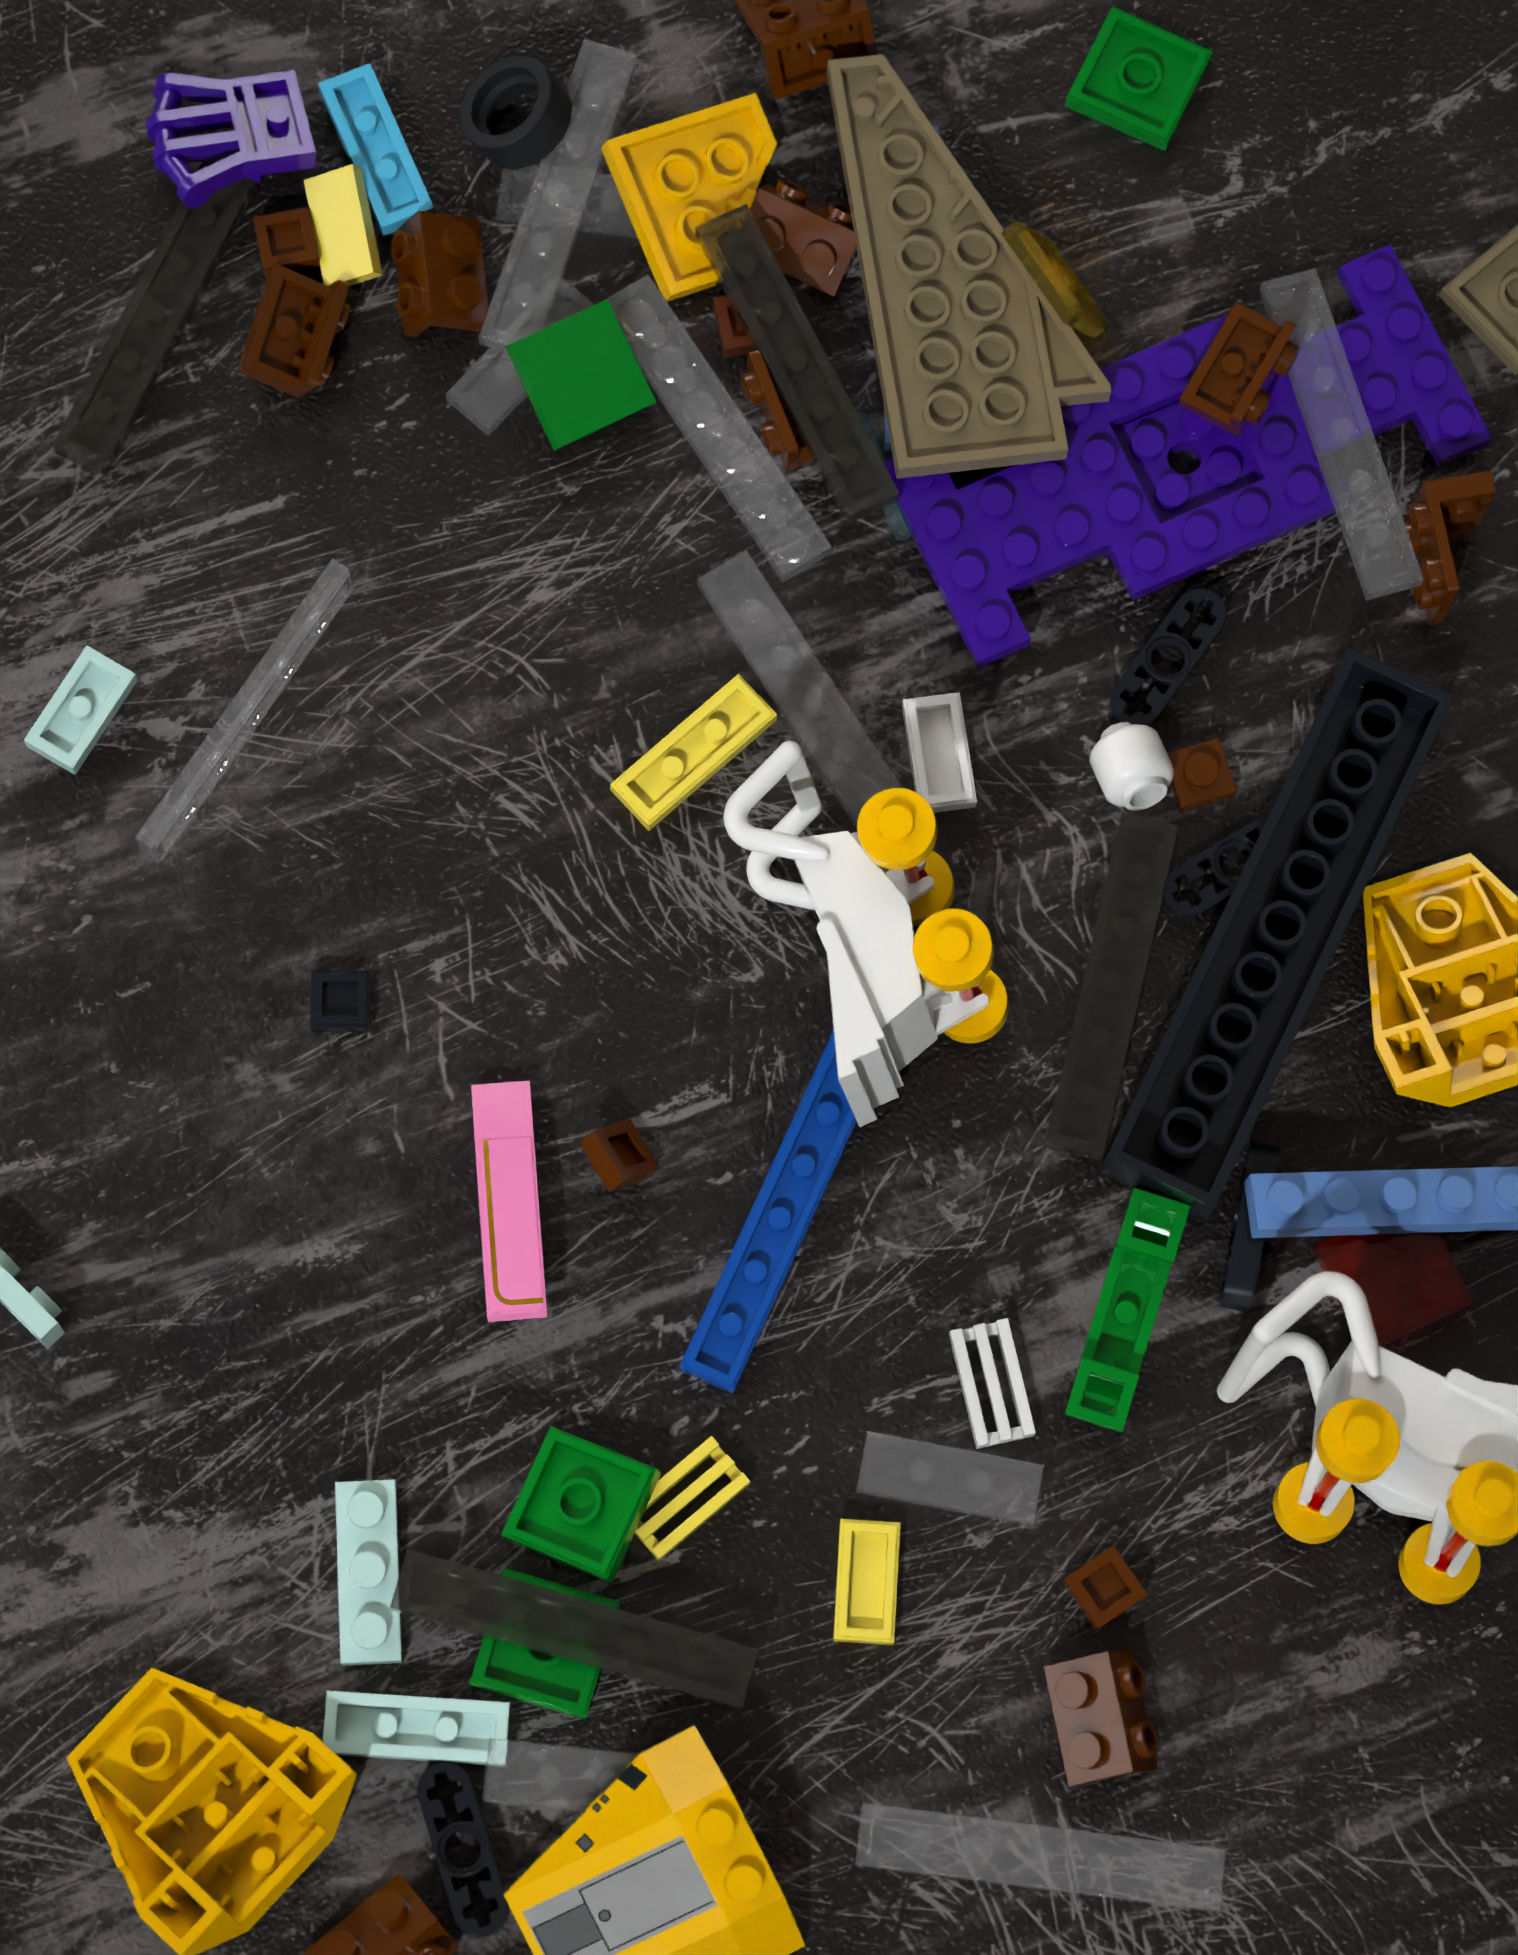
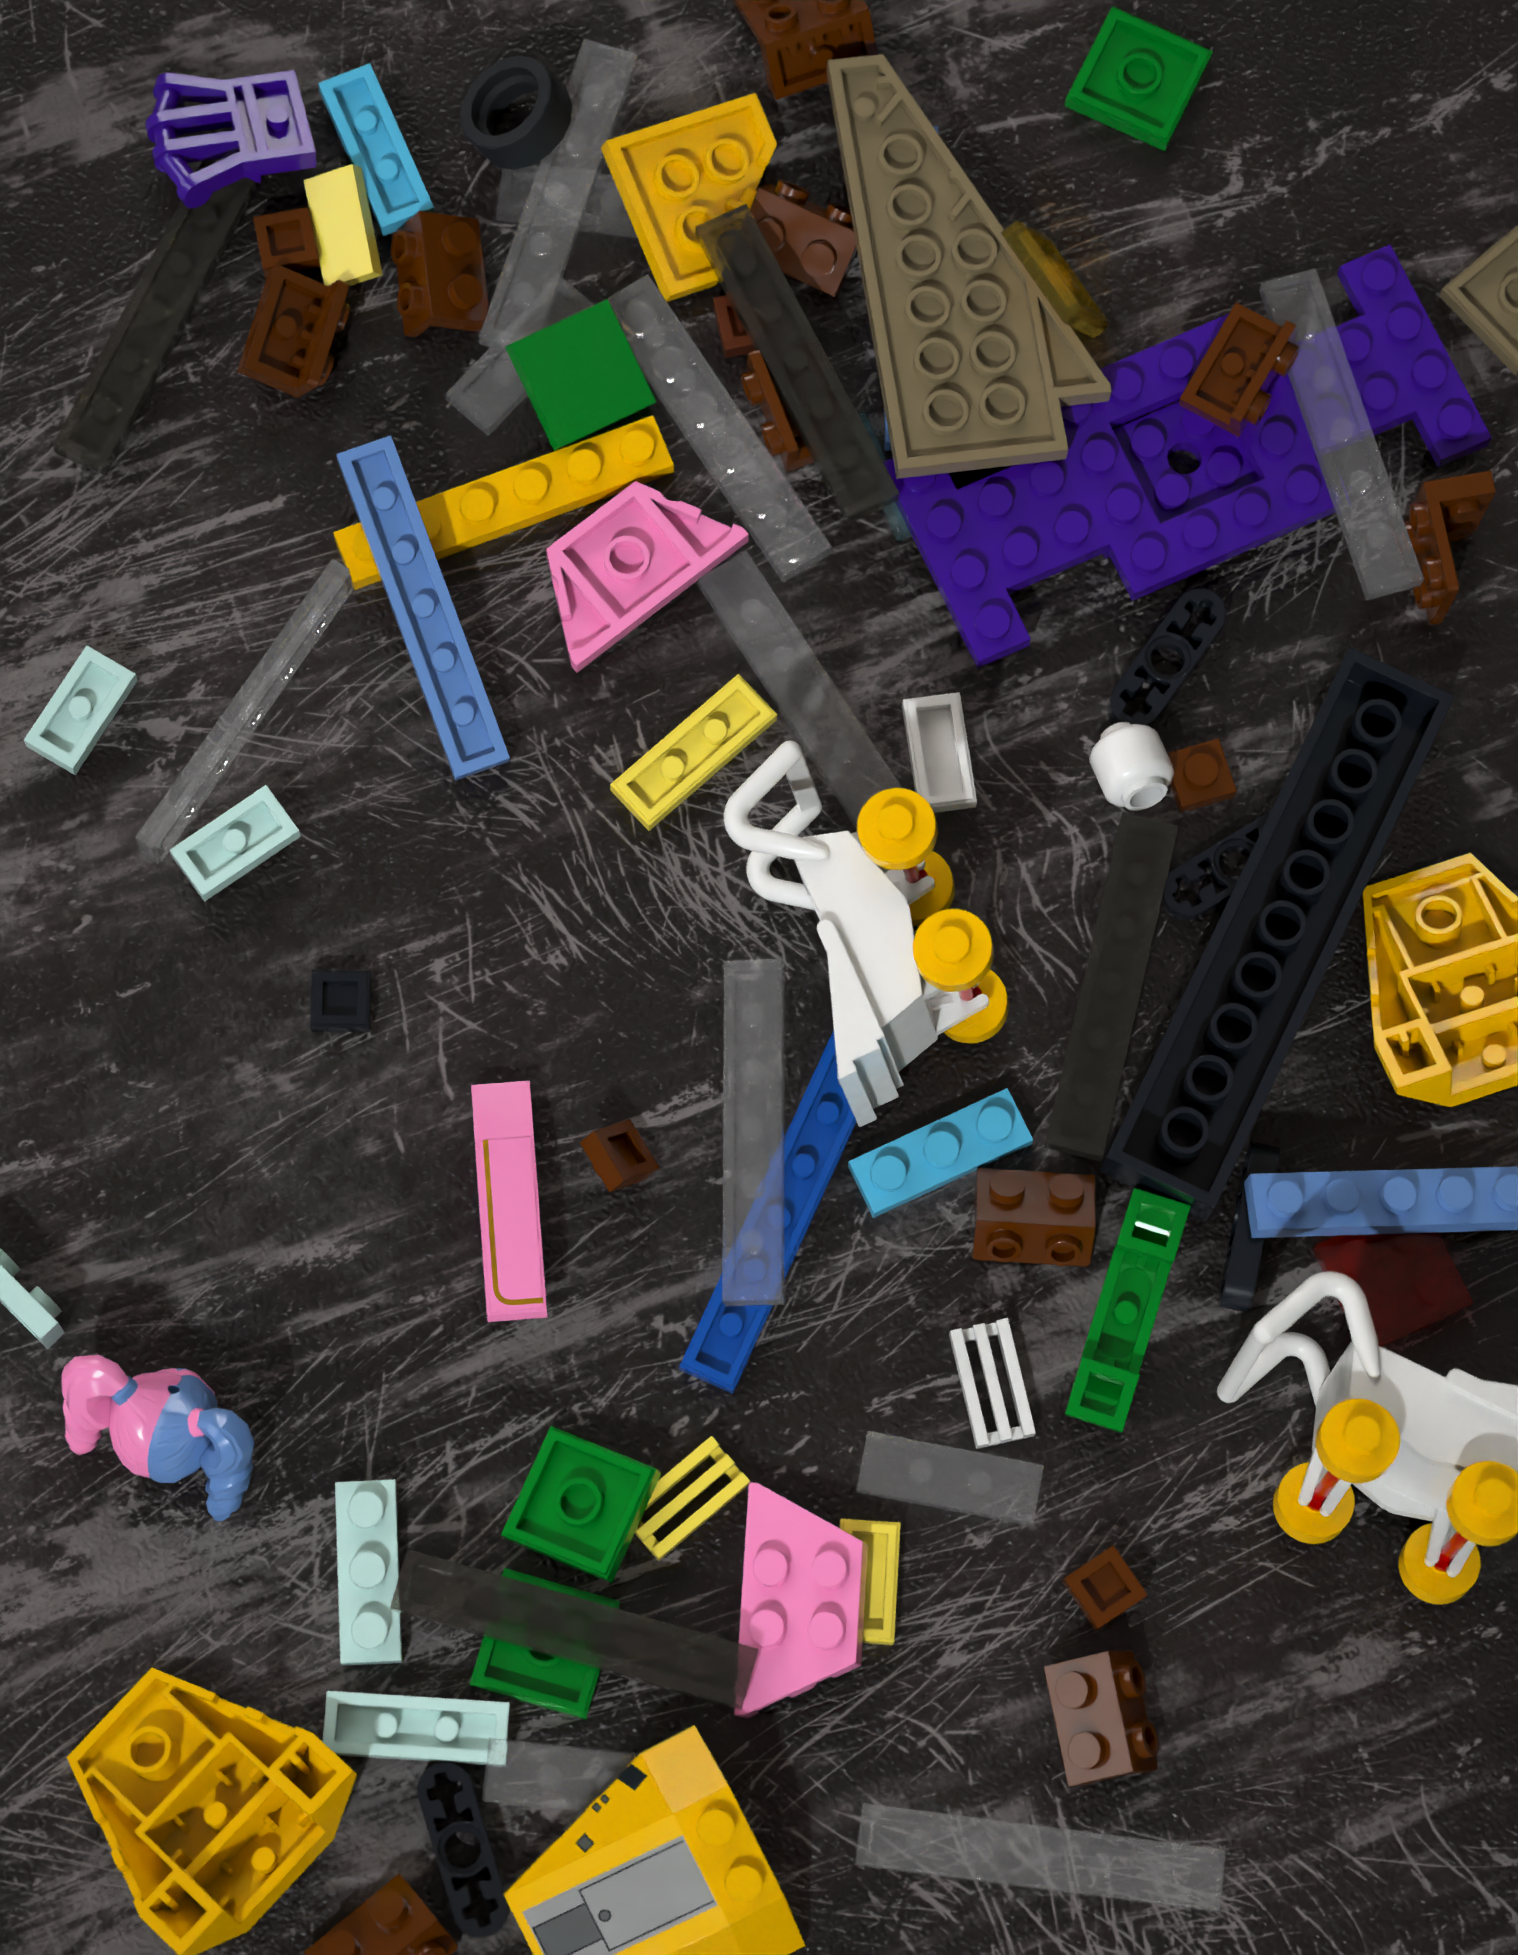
(159, 1427): none -> hair
(235, 843): none -> light aqua plate
(423, 608): none -> medium blue plate
(525, 494): none -> yellow plate
(630, 565): none -> bright pink wing
(753, 1133): none -> clear tile
(798, 1599): none -> bright pink wing
(940, 1152): none -> medium azure plate
(1034, 1217): none -> reddish brown bracket

